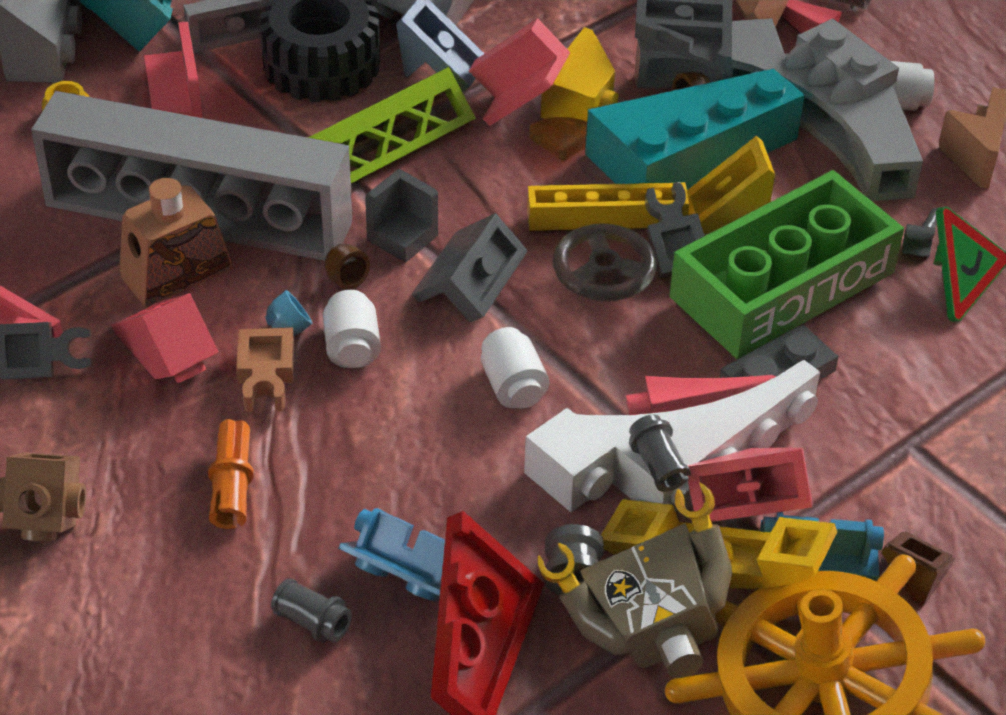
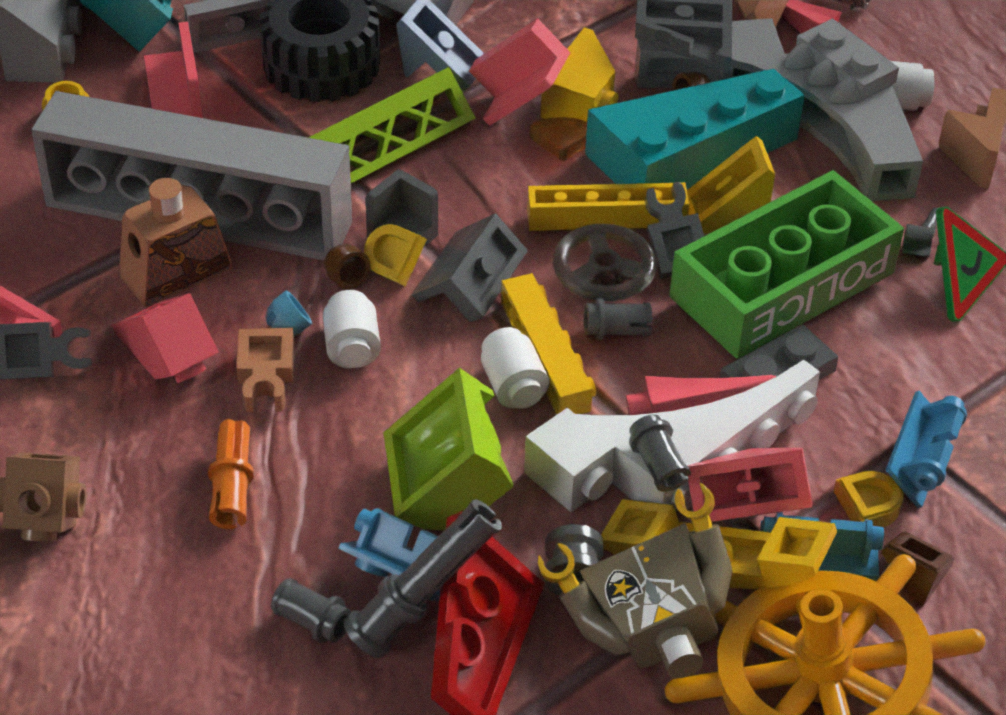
(394, 252): none -> yellow tile
(405, 595): none -> dark grey pin
(445, 454): none -> lime brick
(530, 313): none -> yellow piece
(617, 319): none -> dark grey pin
(869, 497): none -> yellow tile
(925, 446): none -> dark azure hinge

